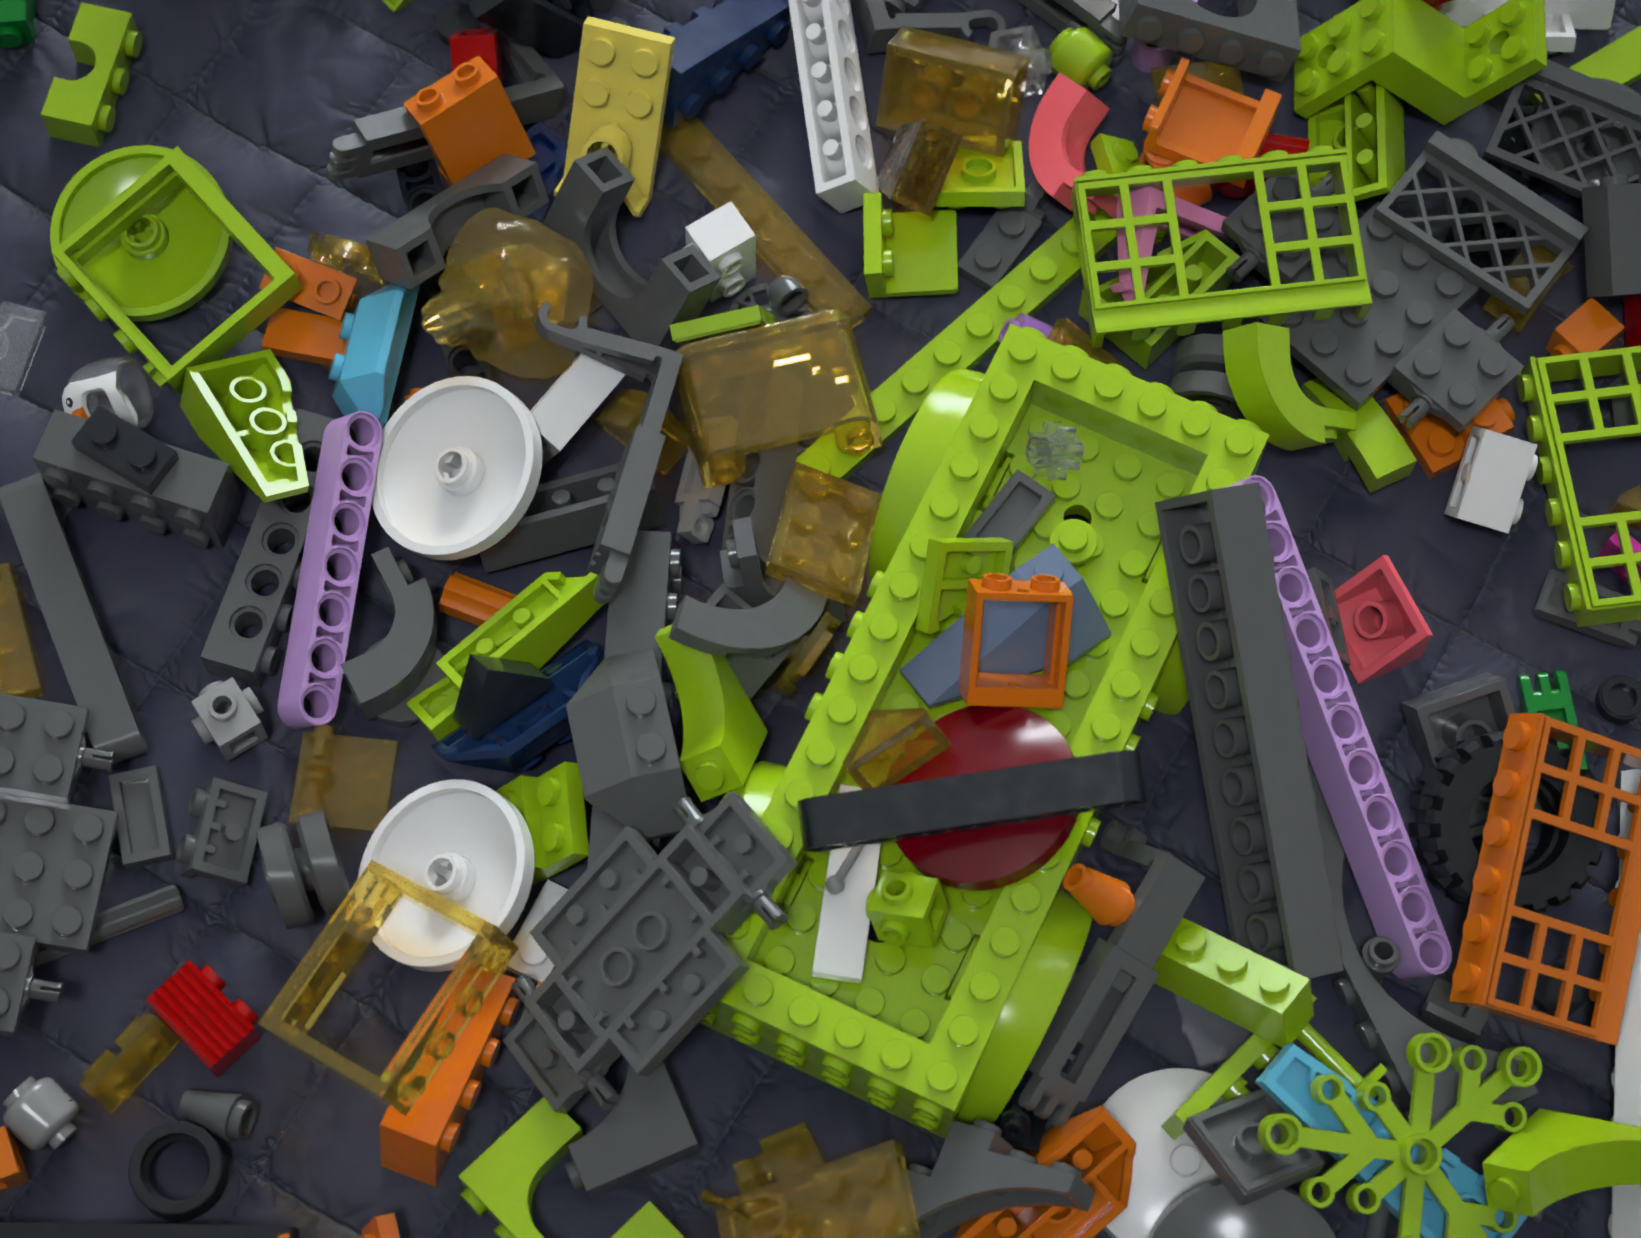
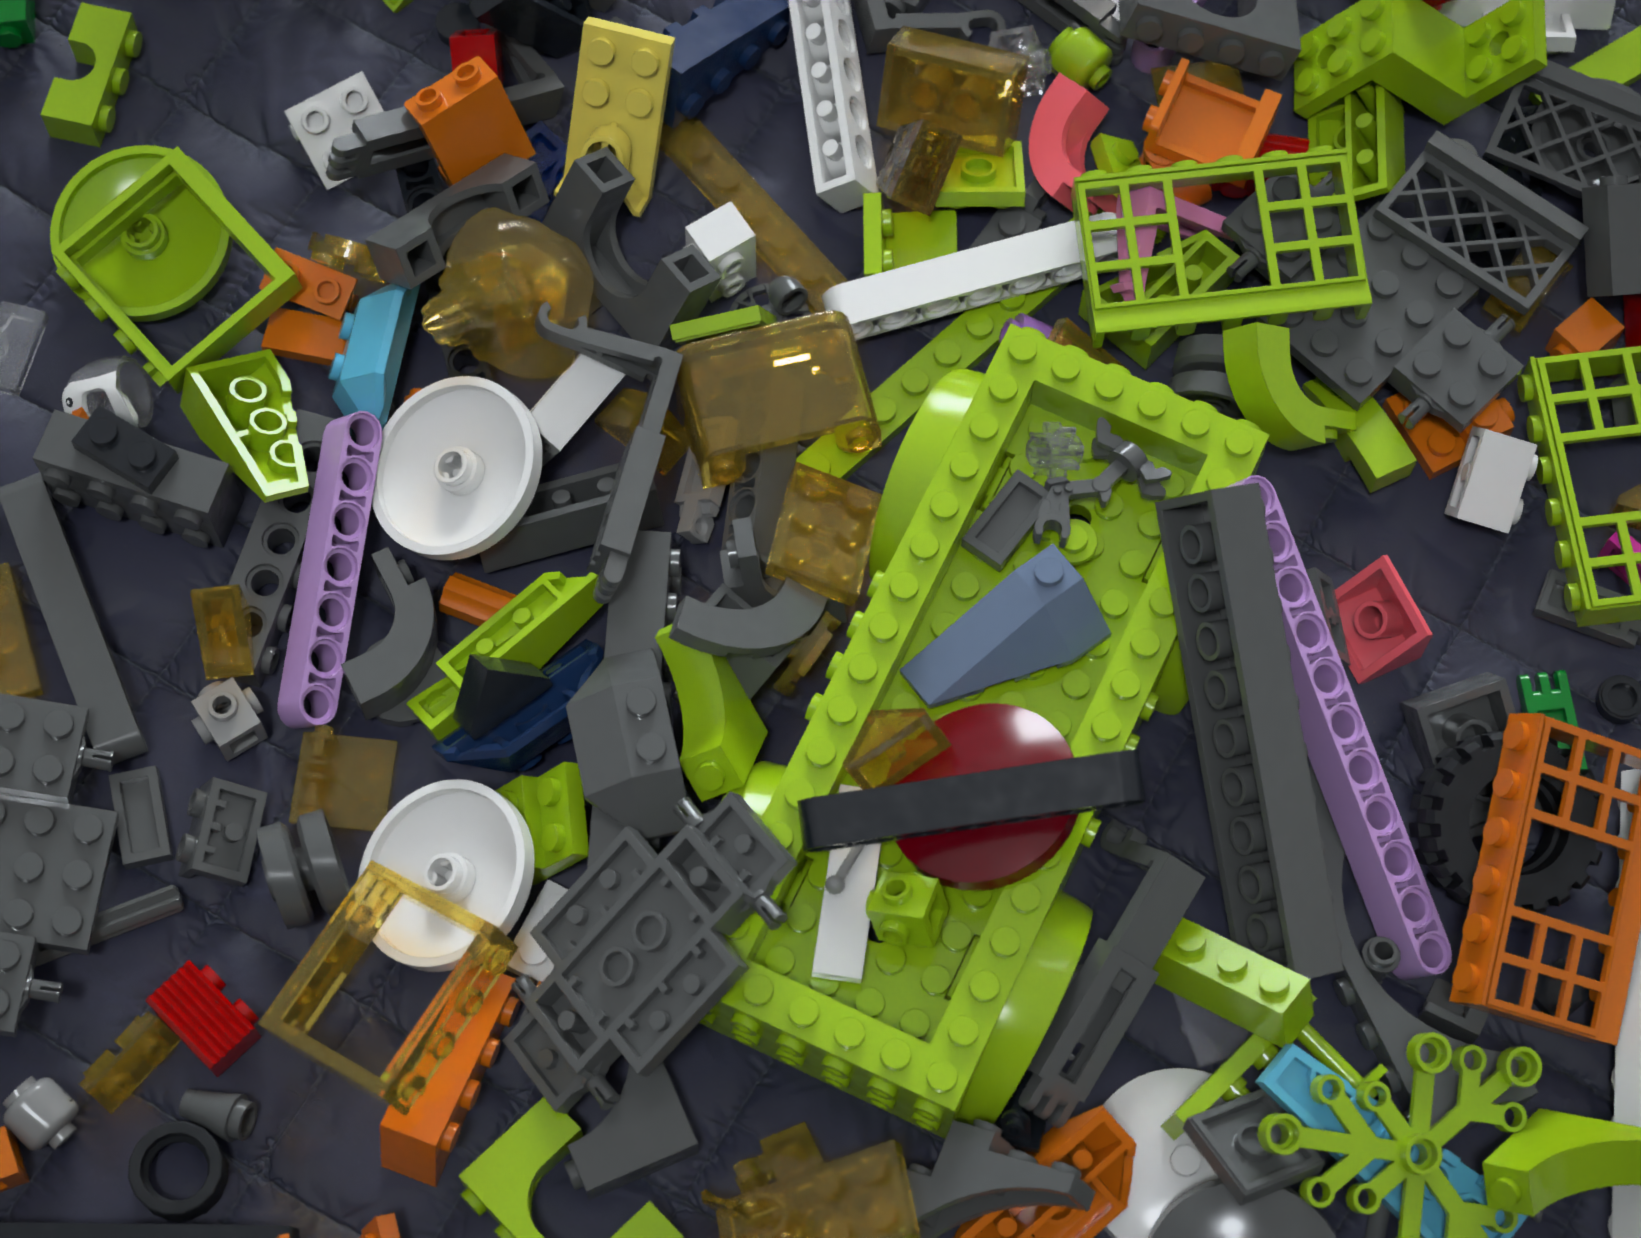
(224, 631): none -> clear yellow slope
(330, 116): none -> white hinge
(947, 572): lime wing -> none
(967, 278): none -> white beam
(1016, 689): orange window -> none
(1102, 896): orange cone -> none
(1125, 462): none -> dark grey piece

